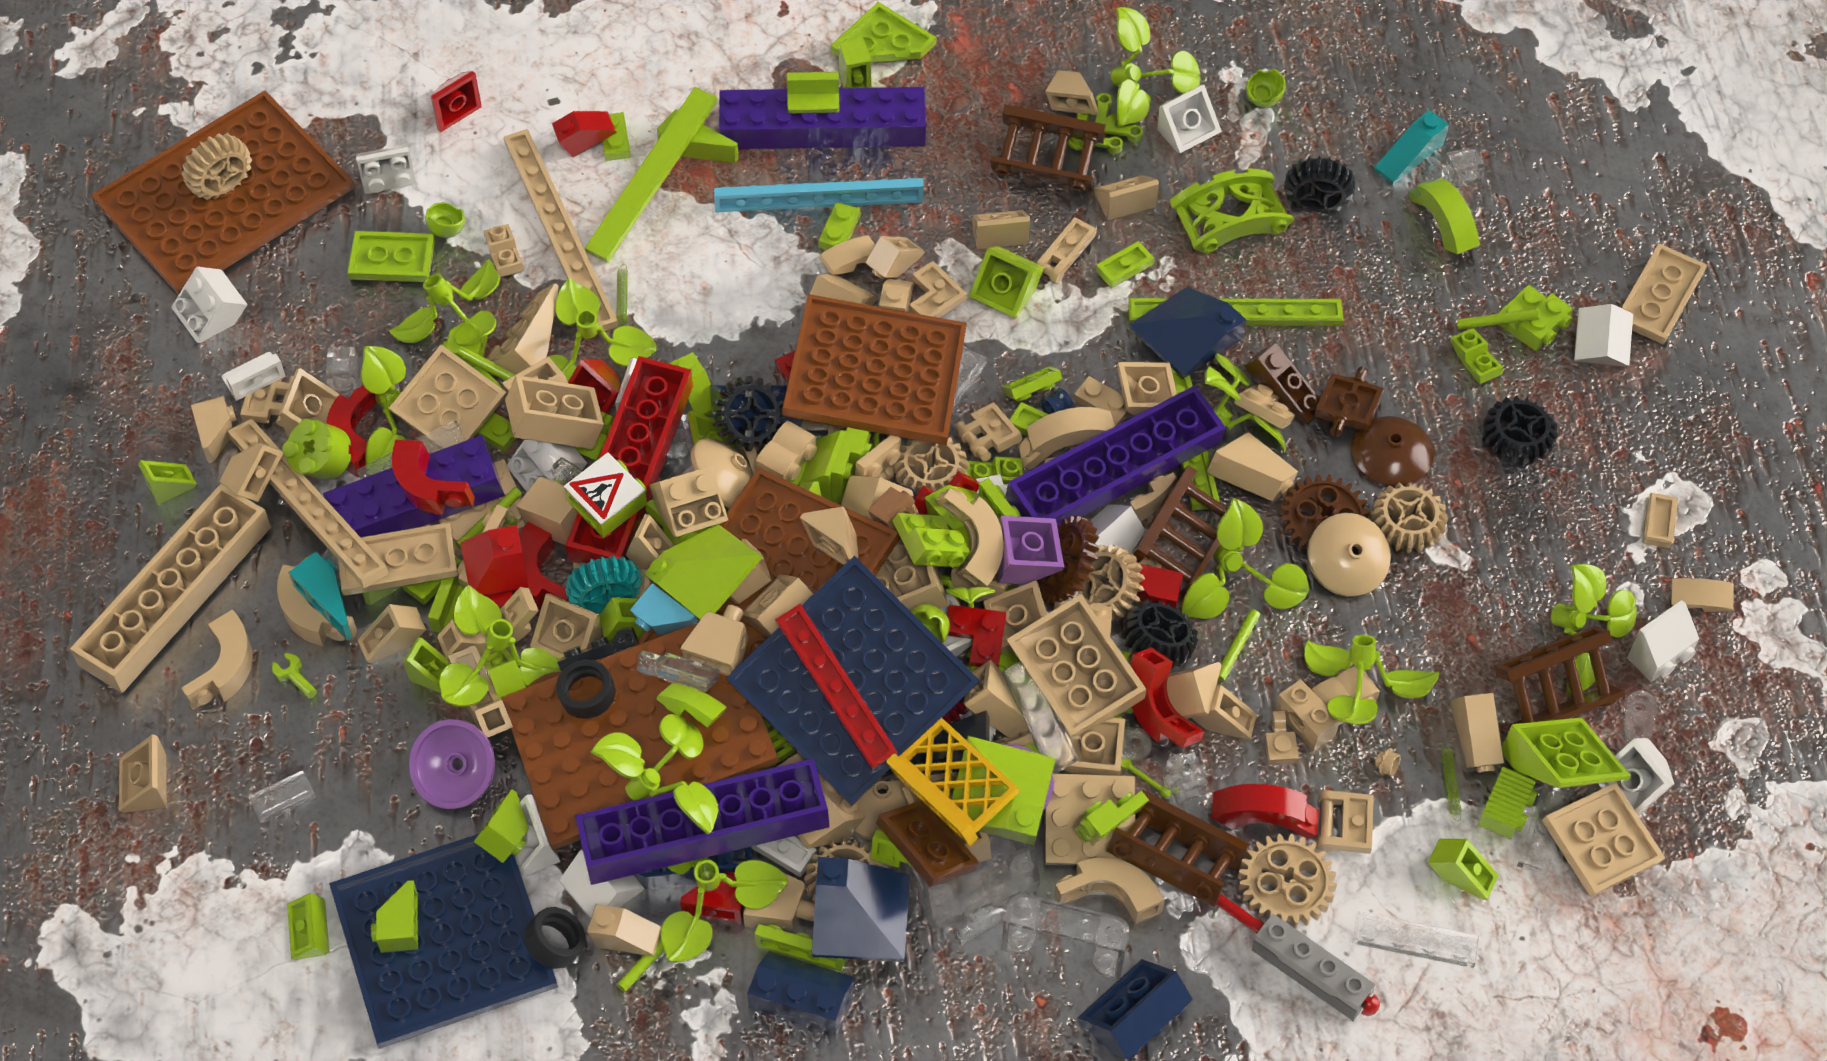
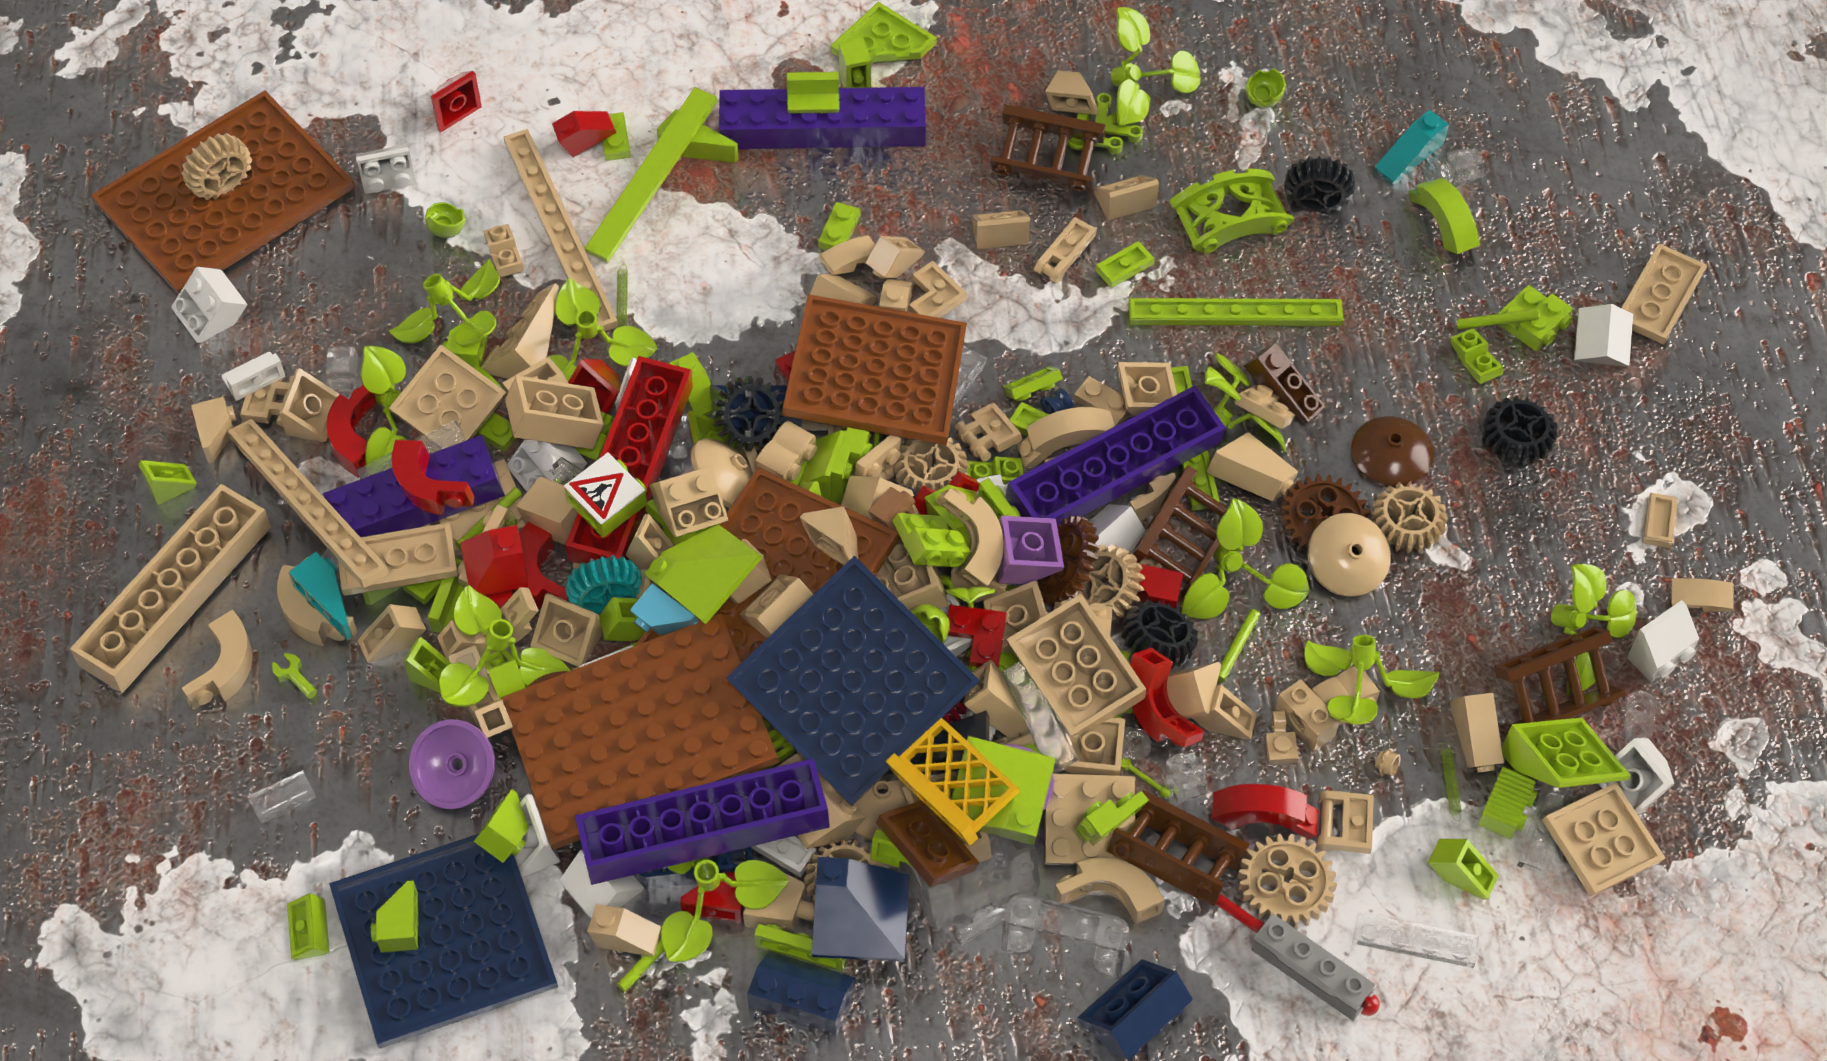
(143, 777): tan slope -> none
(251, 470): tan slope -> none
(317, 450): lime brick -> none
(391, 256): lime plate -> none
(484, 363): lime bar -> none
(545, 952): black tyre -> none
(575, 672): black tyre -> none
(600, 648): black hinge -> none
(624, 754): lime plant -> none
(678, 670): clear hinge -> none
(701, 706): lime slope -> none
(718, 640): tan torso -> none
(818, 195): medium azure plate -> none
(836, 686): red tile -> none
(1006, 281): lime slope -> none
(1188, 119): white slope -> none
(1190, 329): dark blue slope -> none
(1349, 402): reddish brown plate -> none

